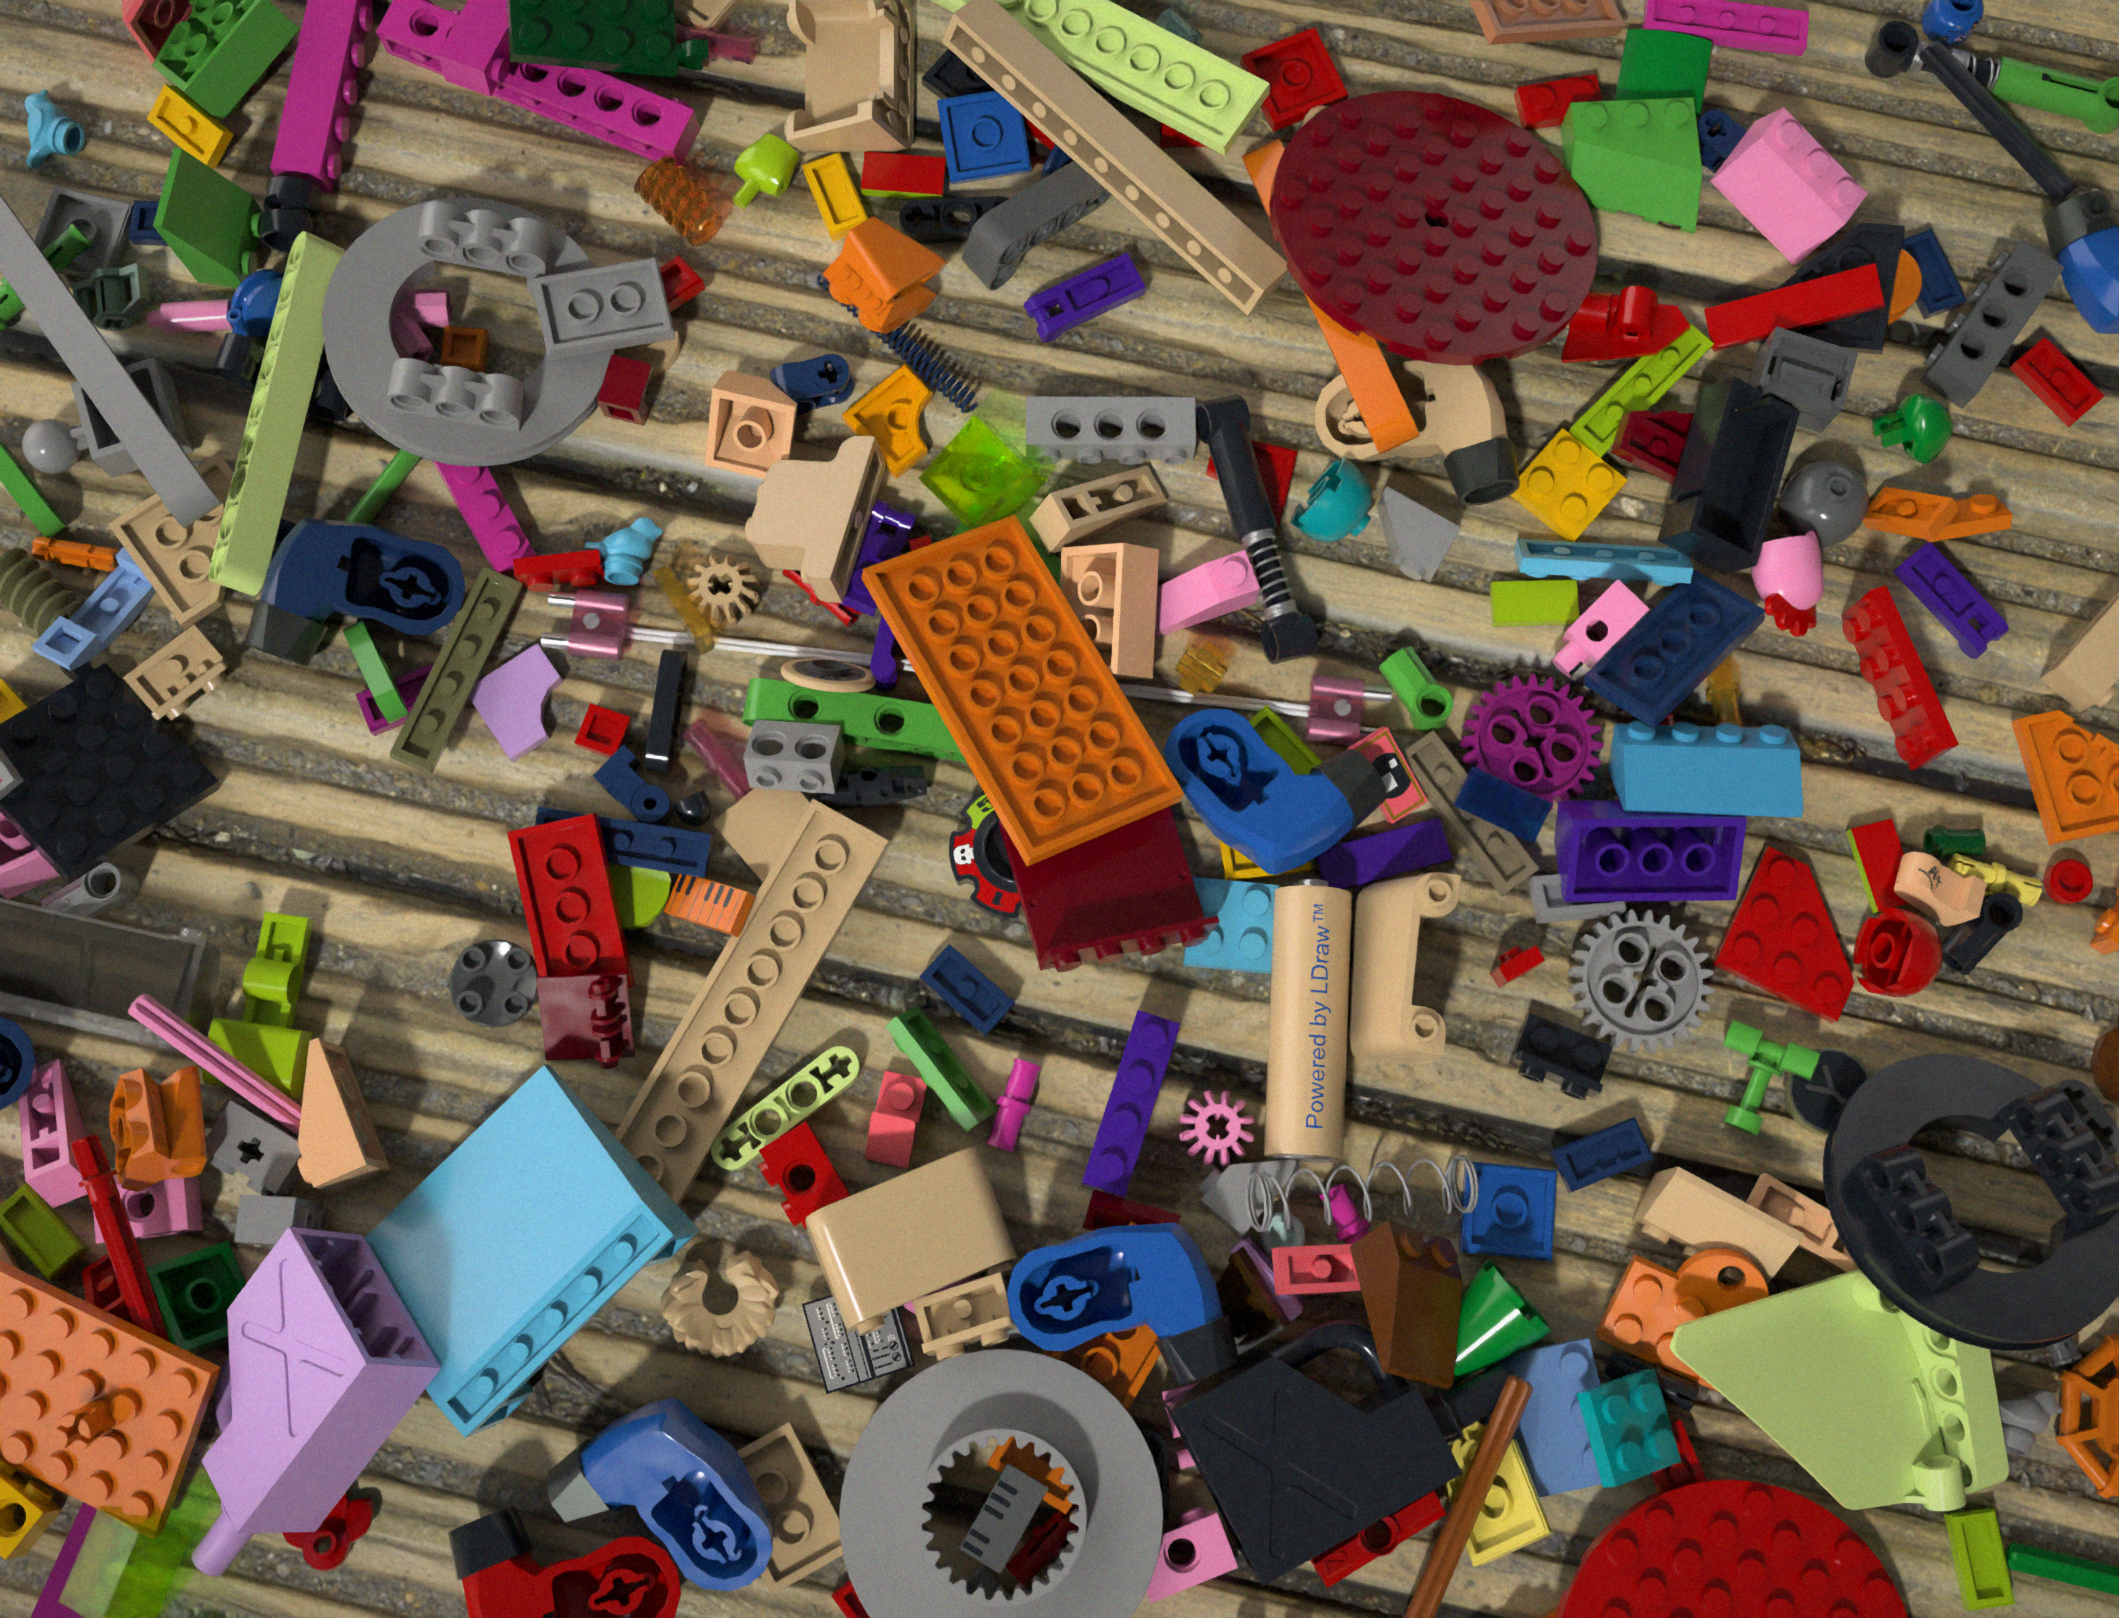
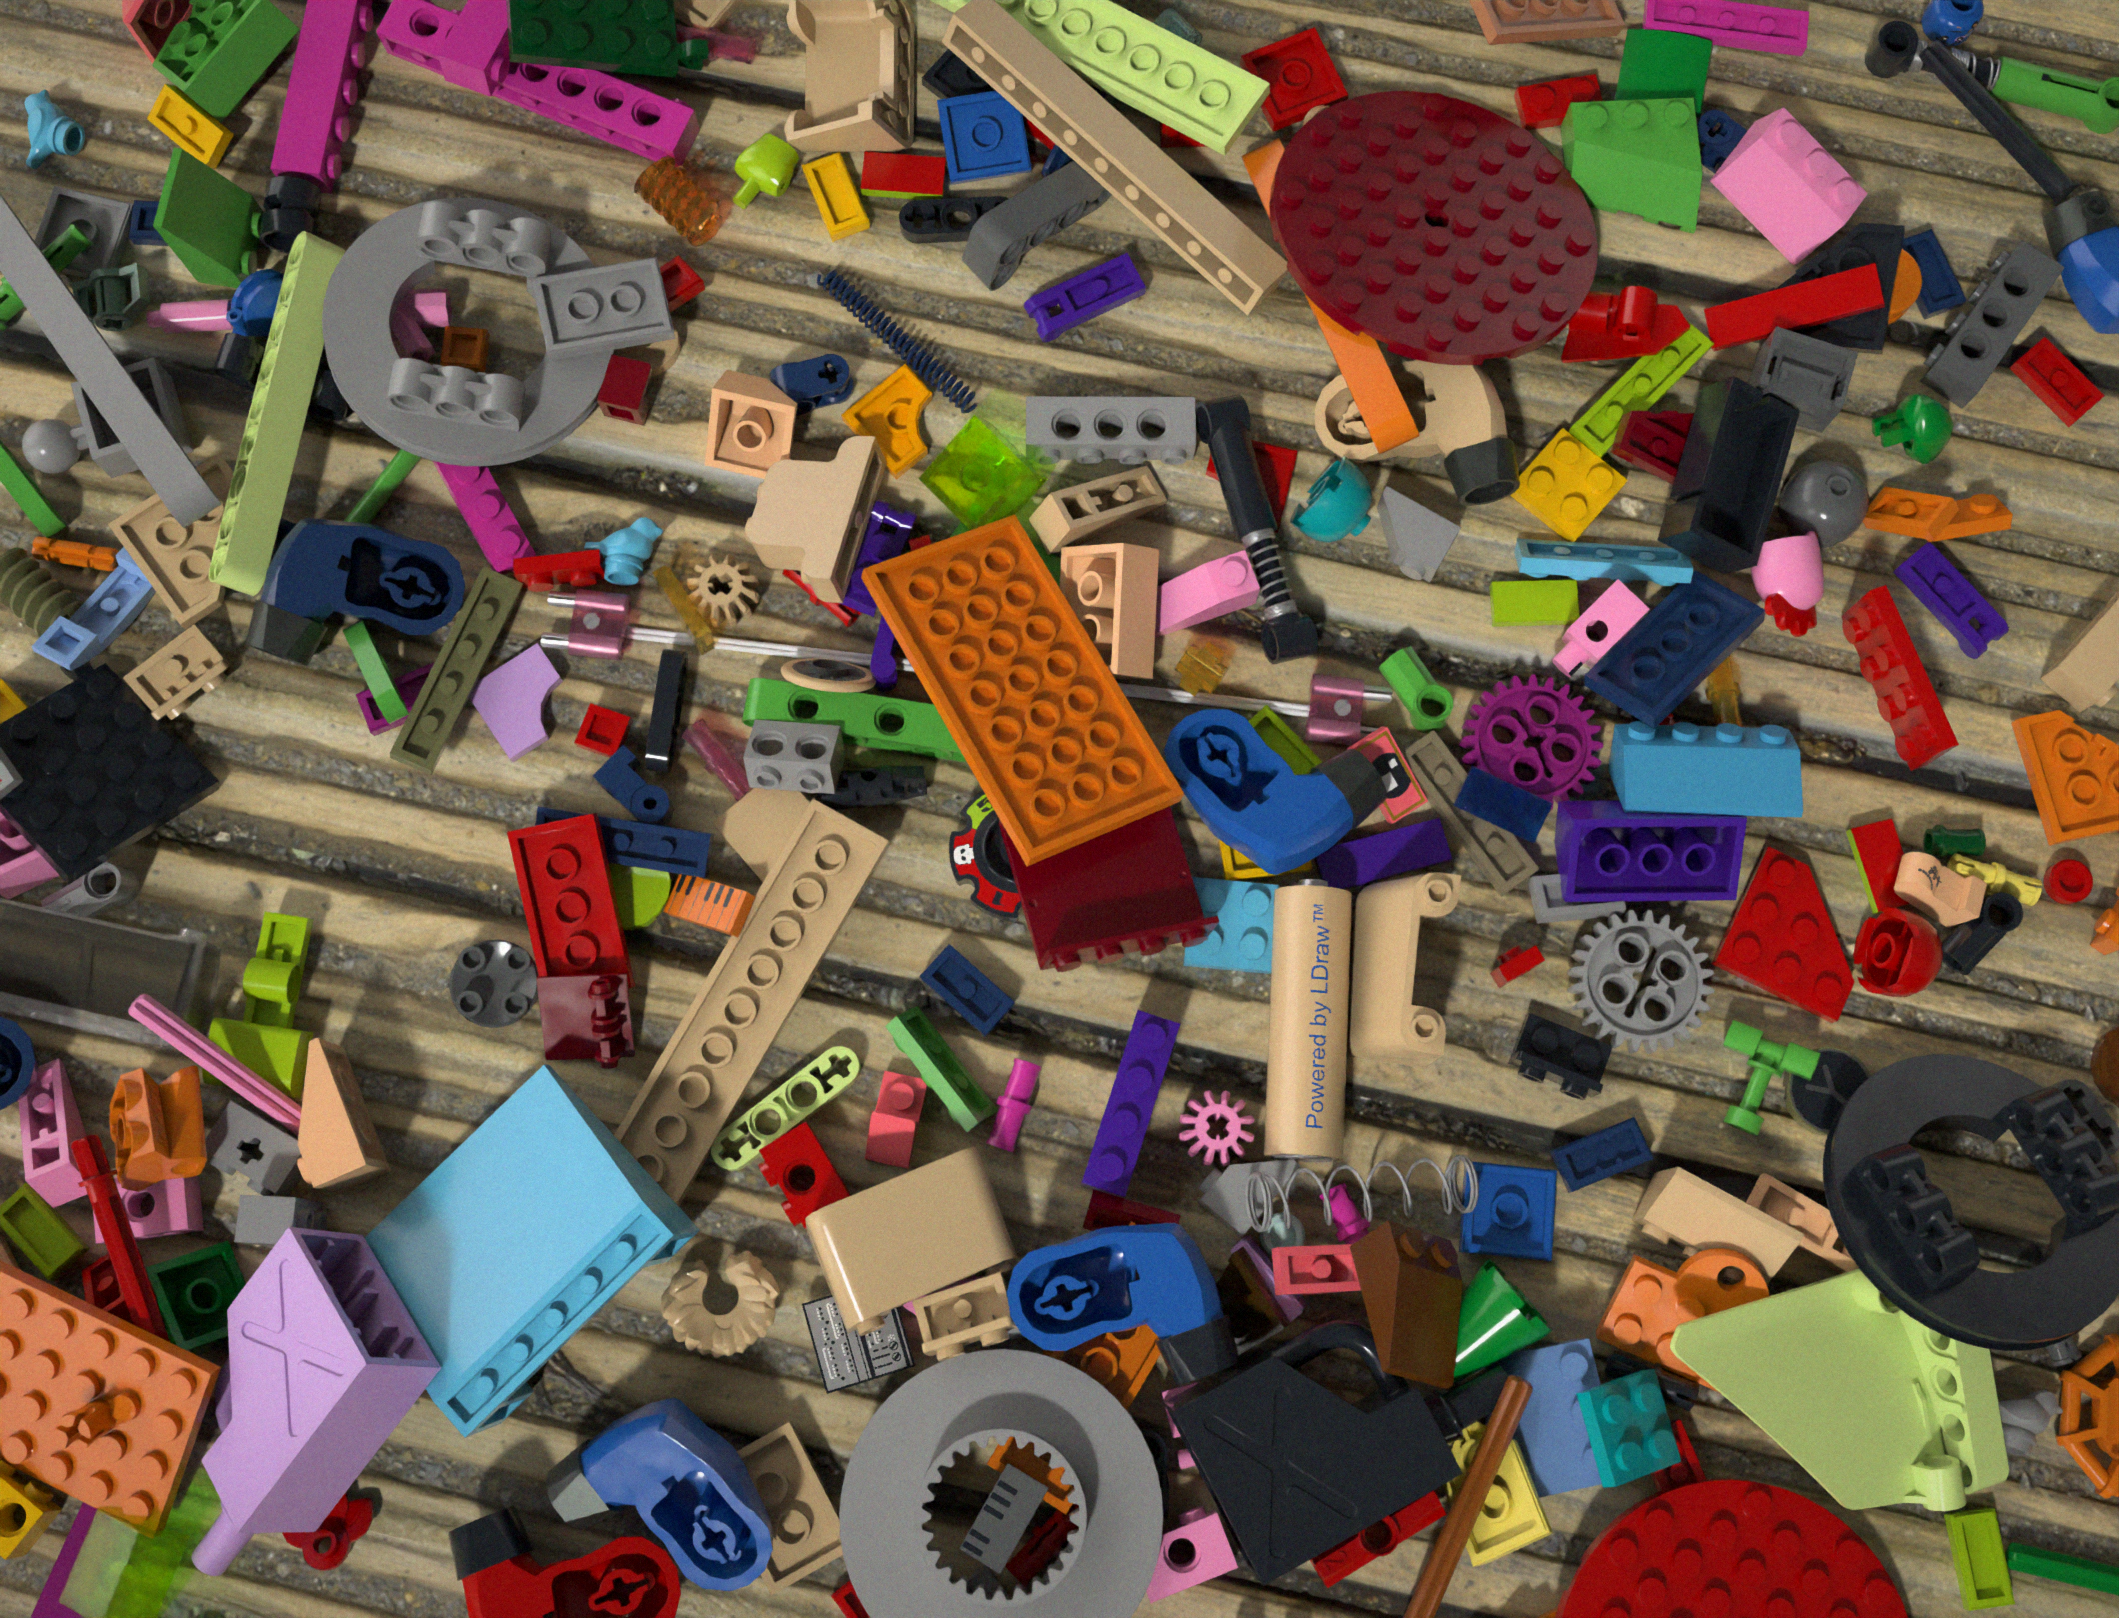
(694, 809): black hinge -> none
(883, 275): orange piece -> none

